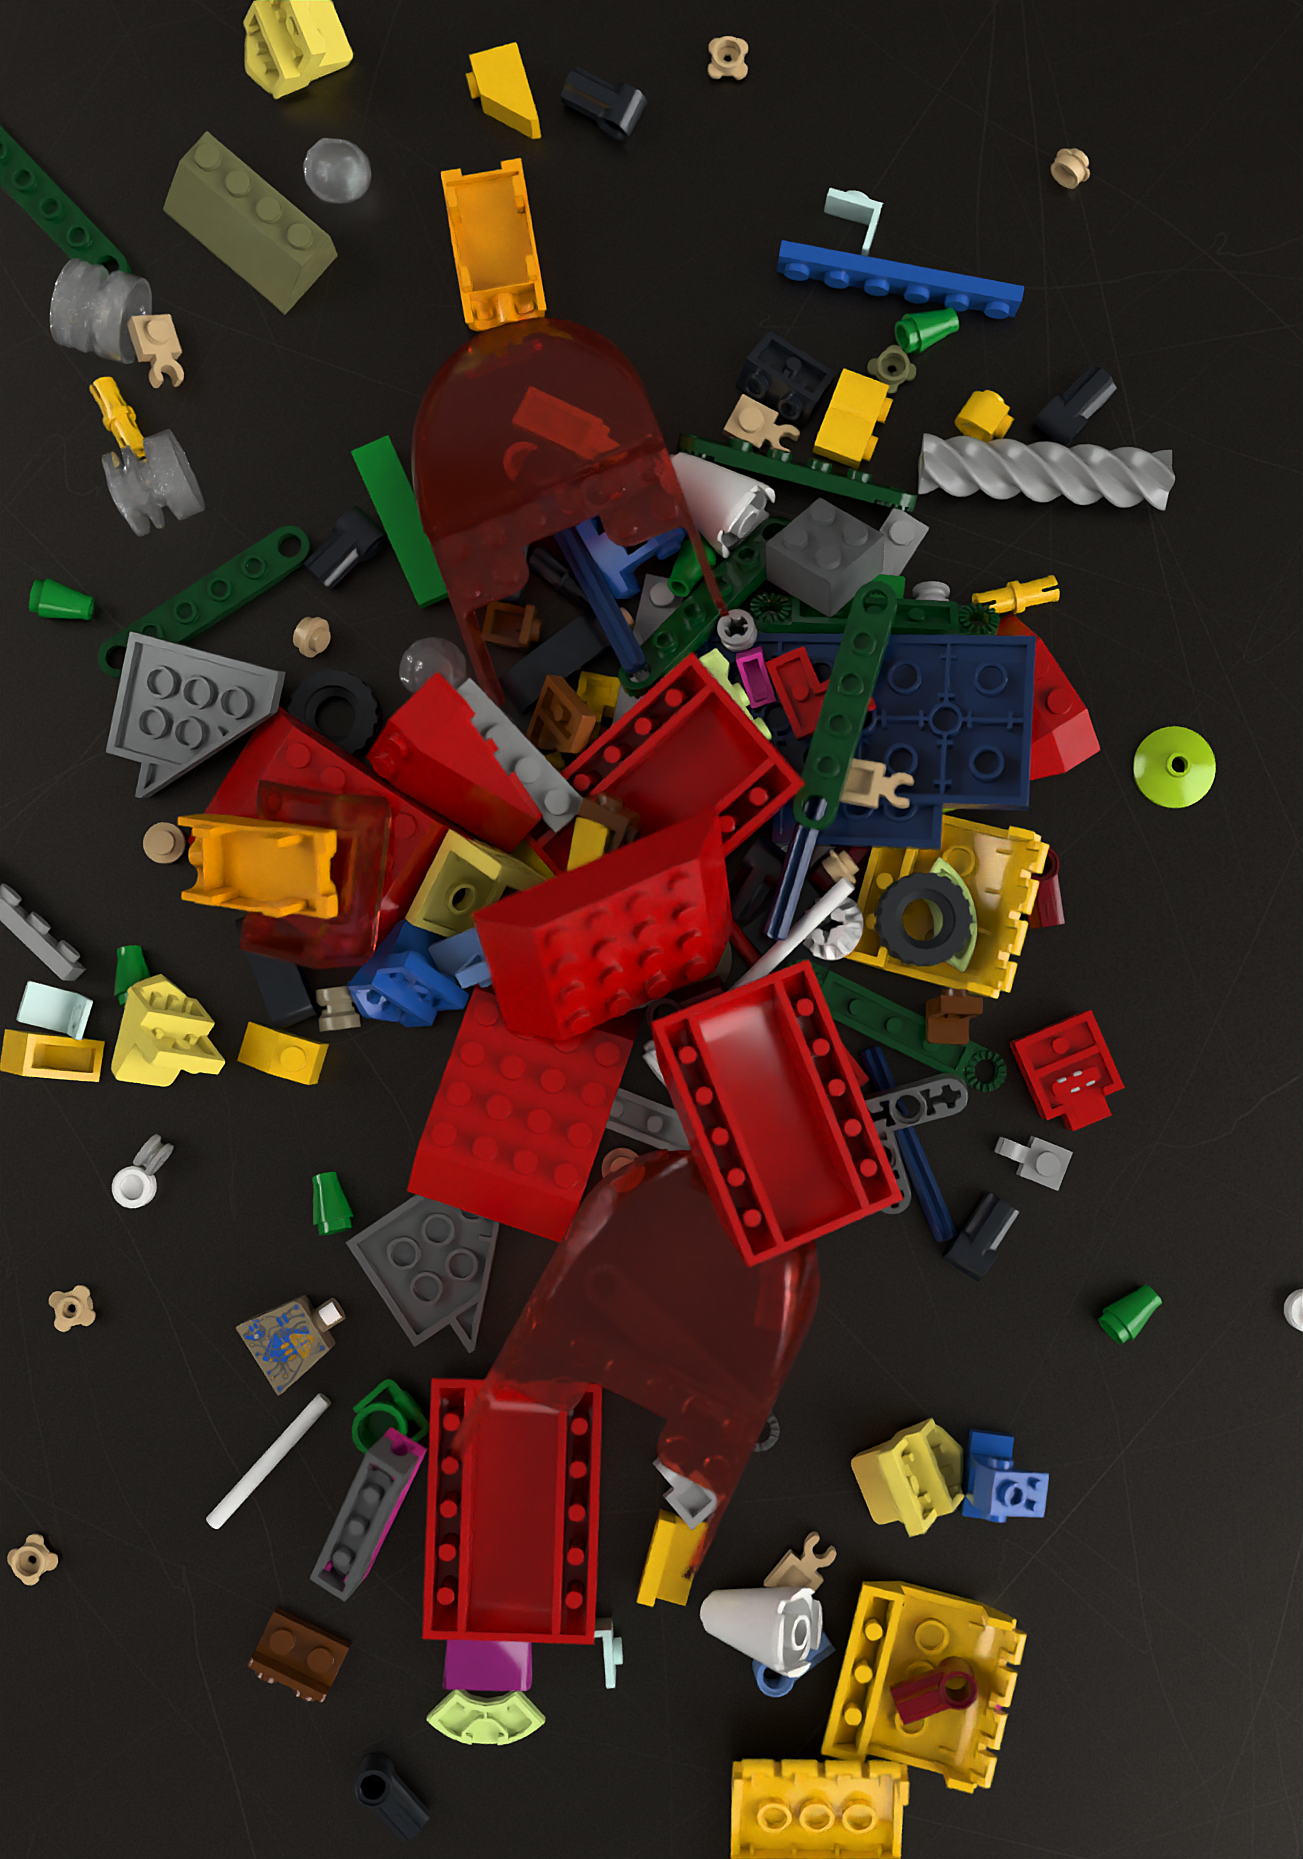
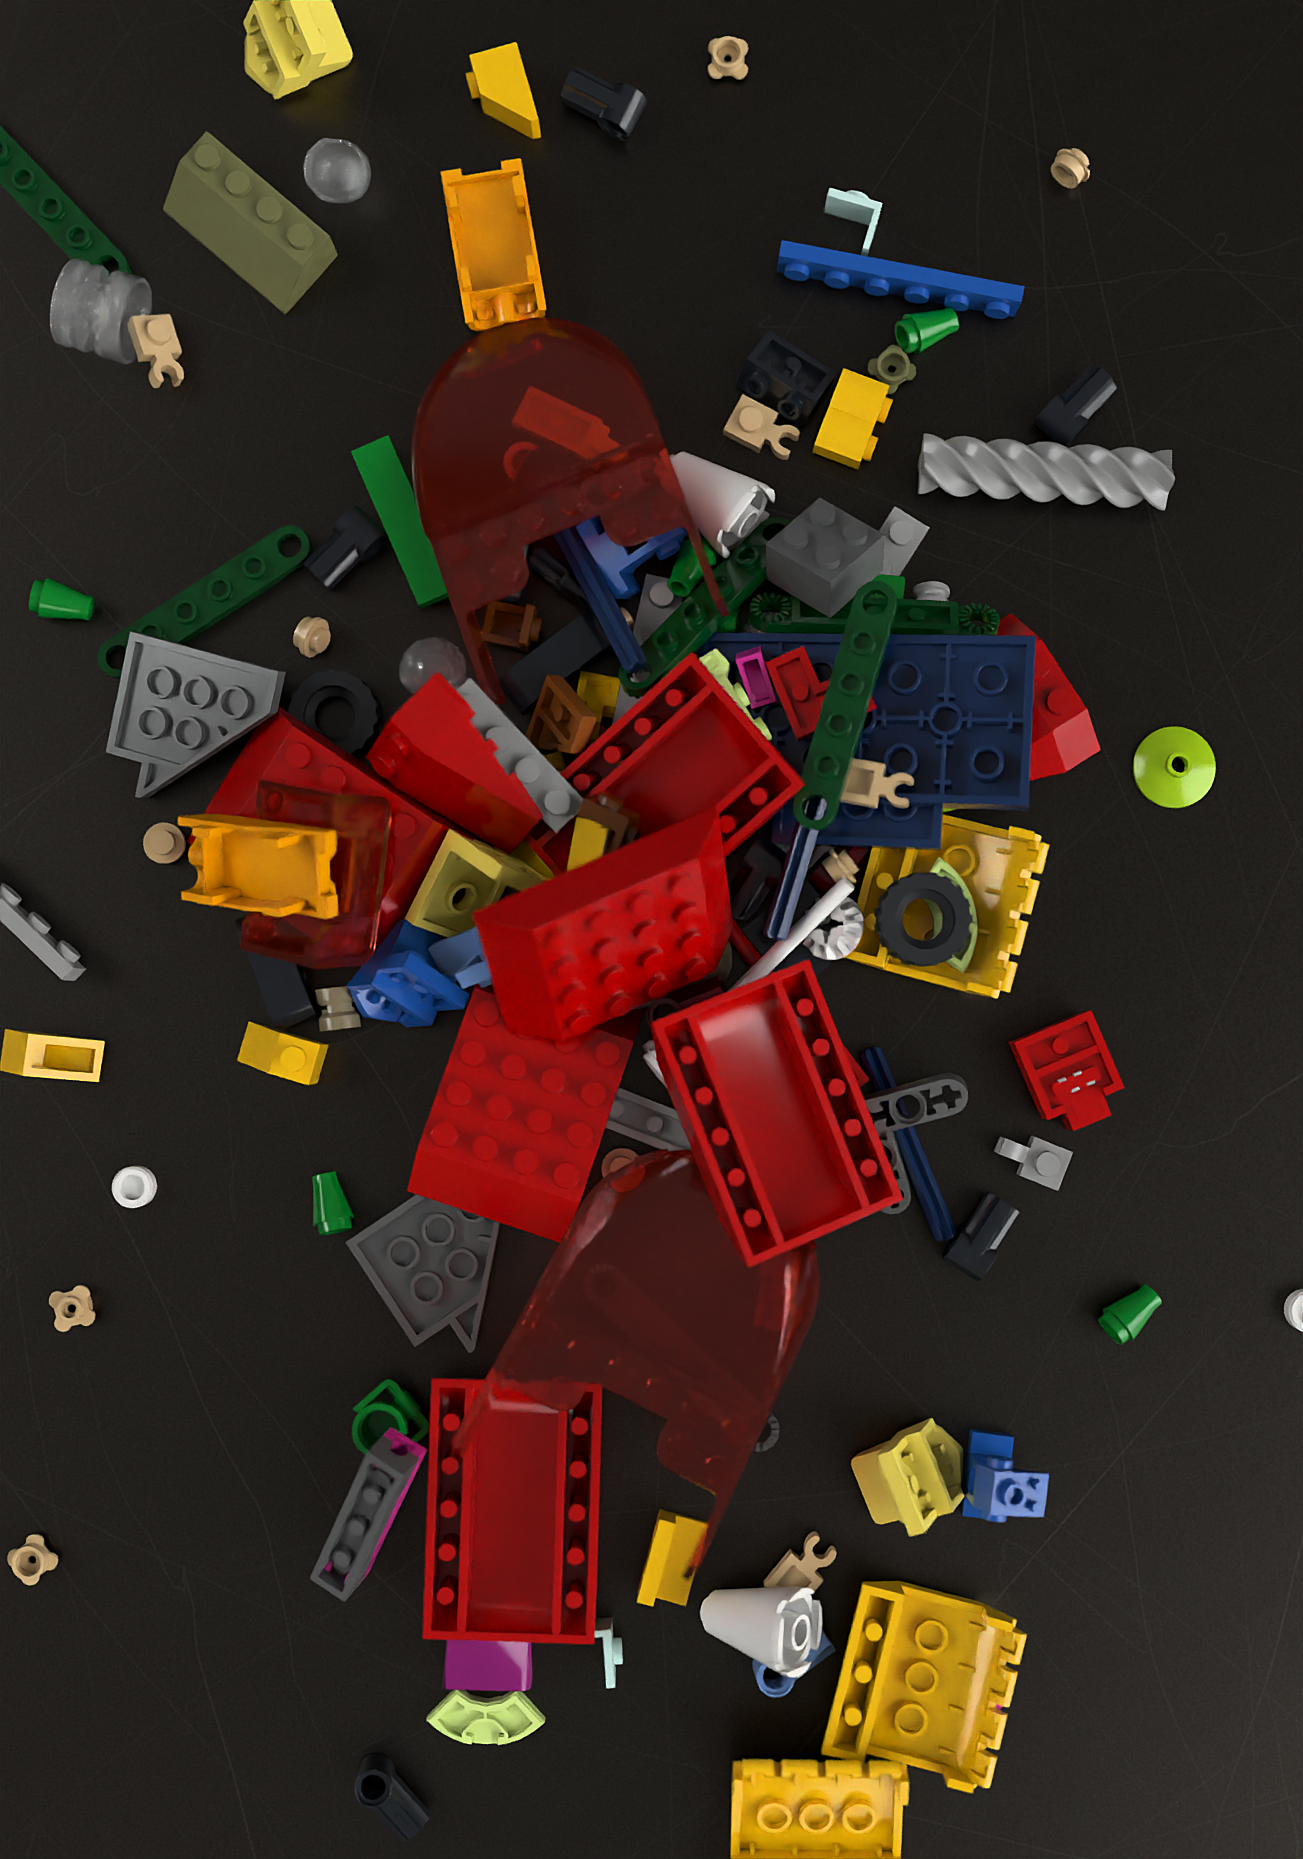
(54, 1009): light aqua bracket -> none
(117, 415): yellow pin -> none
(130, 970): green cone -> none
(153, 482): clear wheel -> none
(153, 1154): light grey bush -> none
(162, 1035): light yellow piece -> none
(268, 1461): white bar -> none
(291, 1338): torso -> none
(298, 1656): reddish brown bracket -> none
(687, 1498): light grey plate -> none
(736, 642): light grey bush -> none
(813, 474): dark green plate -> none
(901, 1029): dark green plate -> none
(928, 1691): dark red piece -> none
(949, 1017): reddish brown bracket -> none
(984, 416): yellow plate -> none
(1018, 596): yellow pin -> none
(1047, 904): dark red piece -> none

